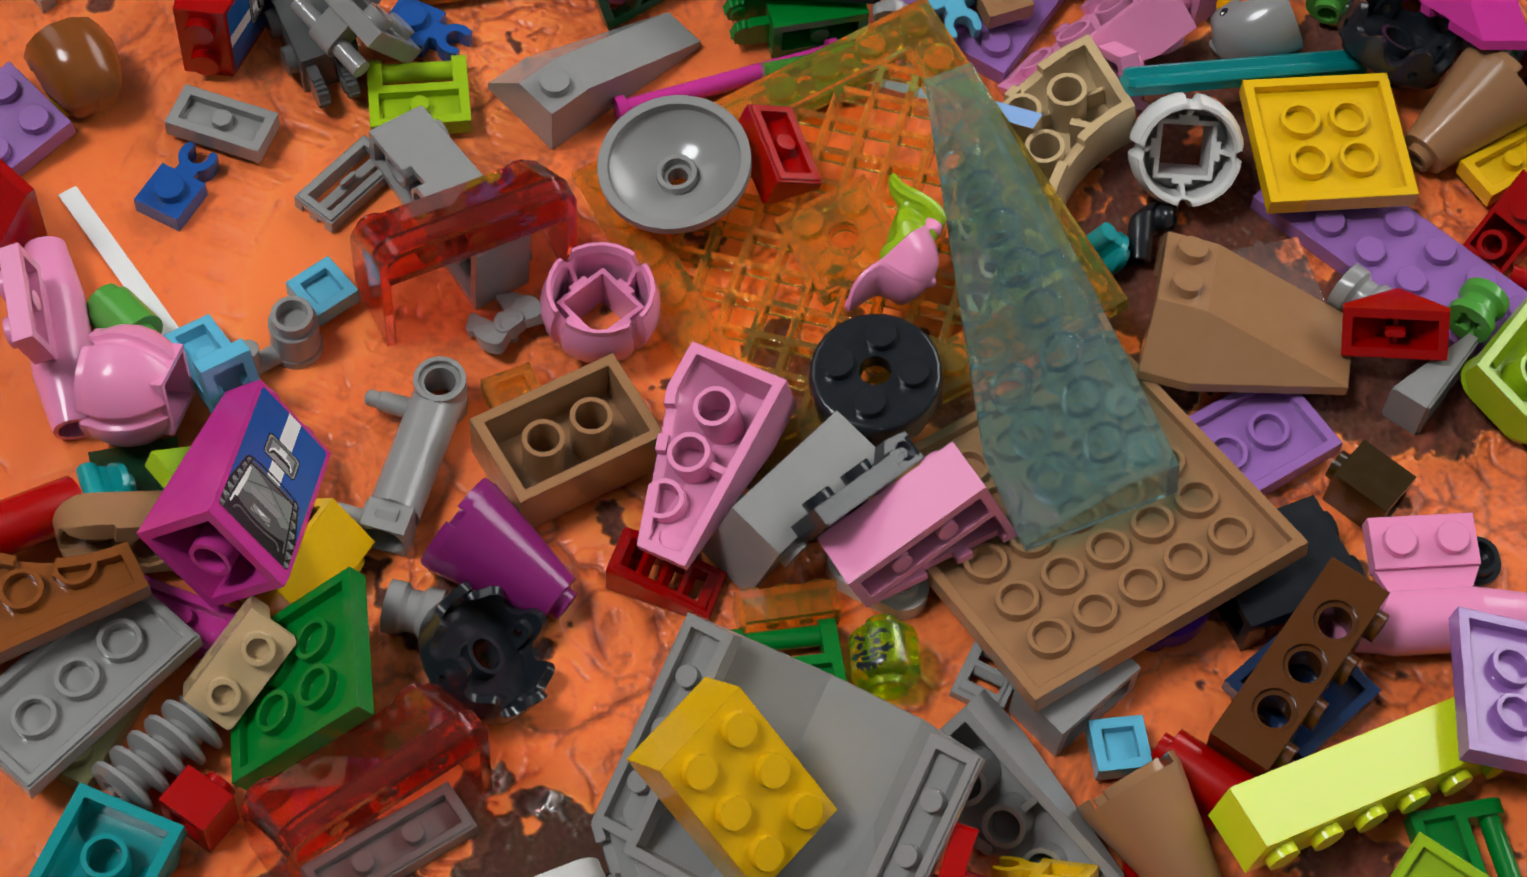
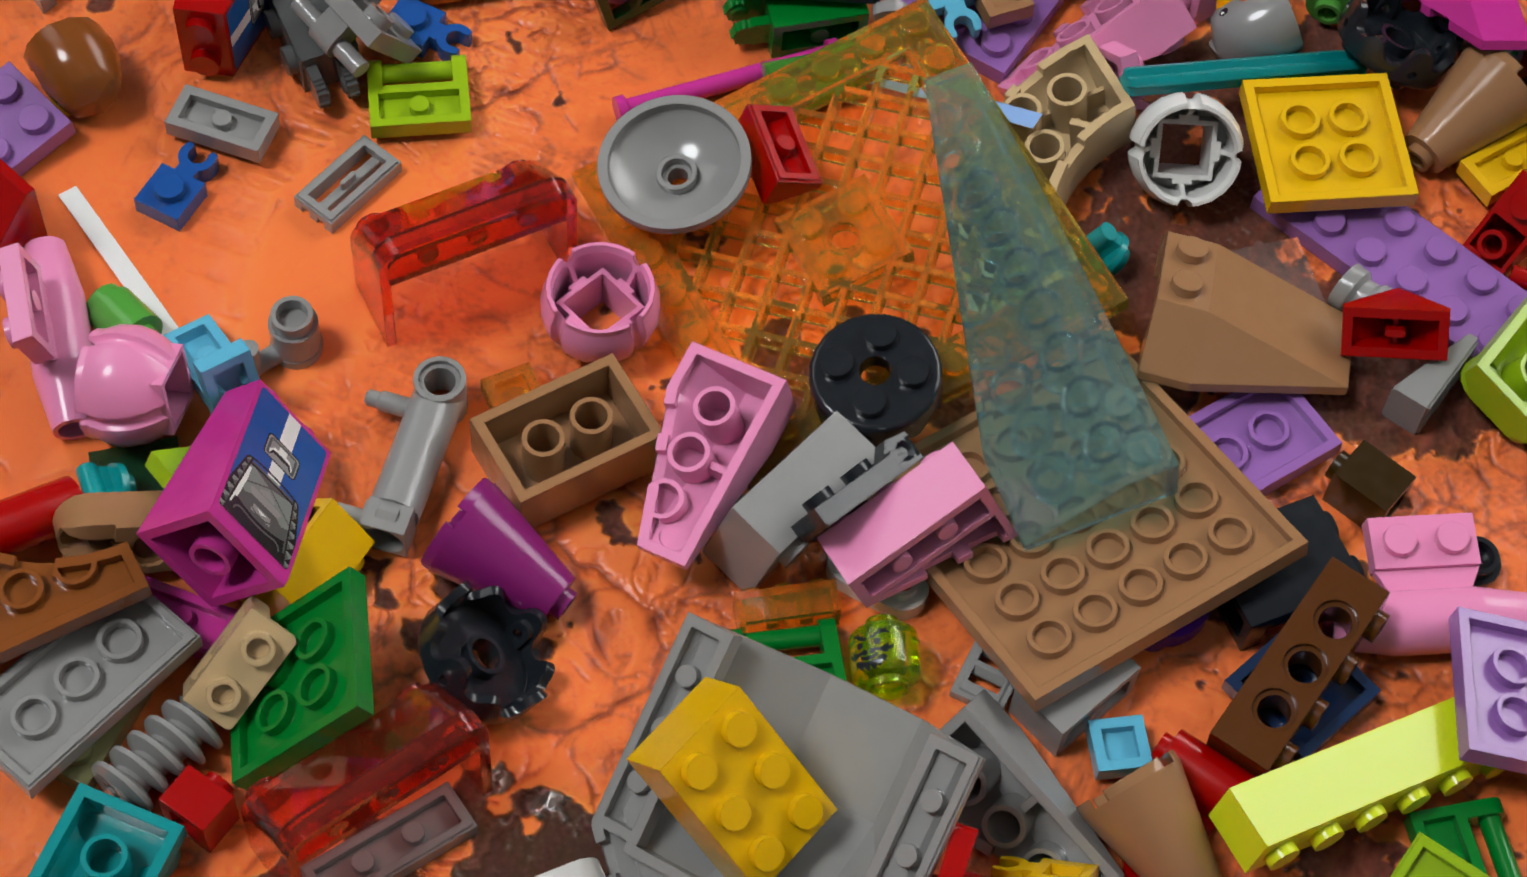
(325, 289): medium azure plate -> none
(406, 607): light grey wheel -> none
(422, 160): light grey wedge -> none
(516, 315): light grey piece -> none
(575, 83): light grey wedge -> none
(639, 586): red slope -> none
(910, 255): bright pink hair -> none
(1146, 225): black arm -> none
(1478, 308): bright green wheel -> none

